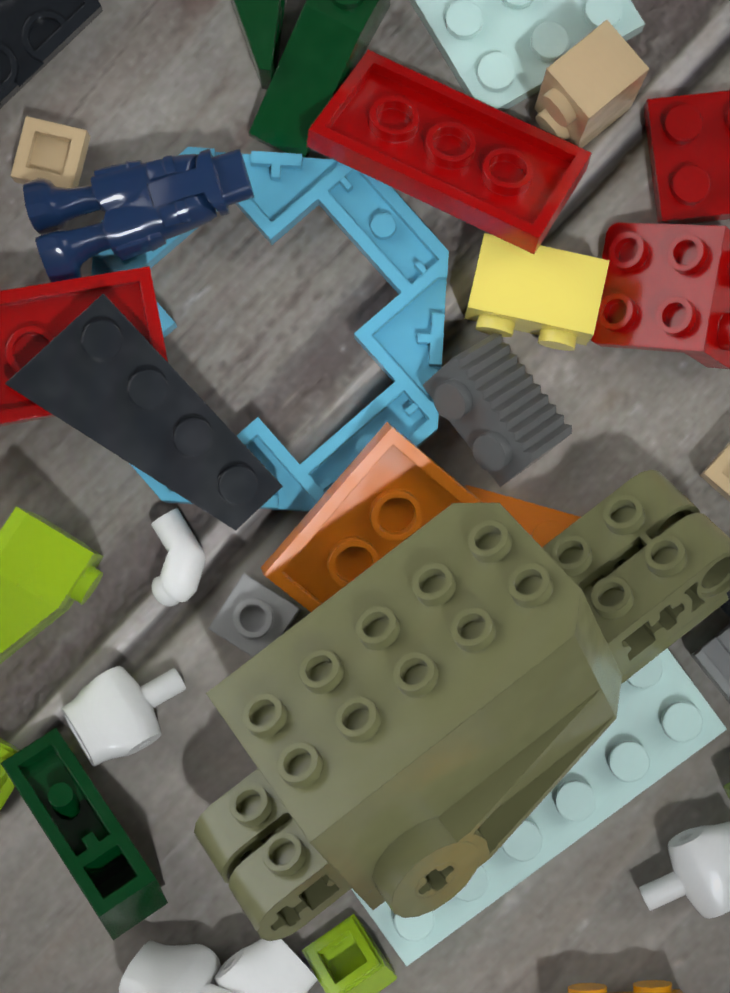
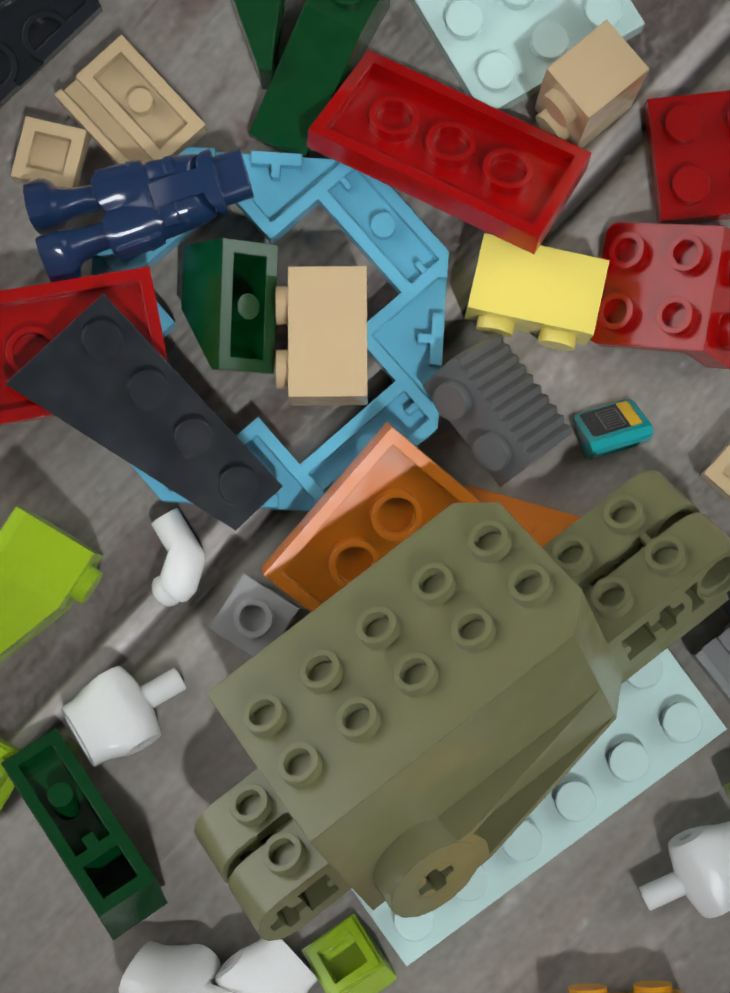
(130, 107): none -> tan plate
(232, 302): none -> dark green slope
(325, 335): none -> tan brick
(612, 428): none -> teal slope

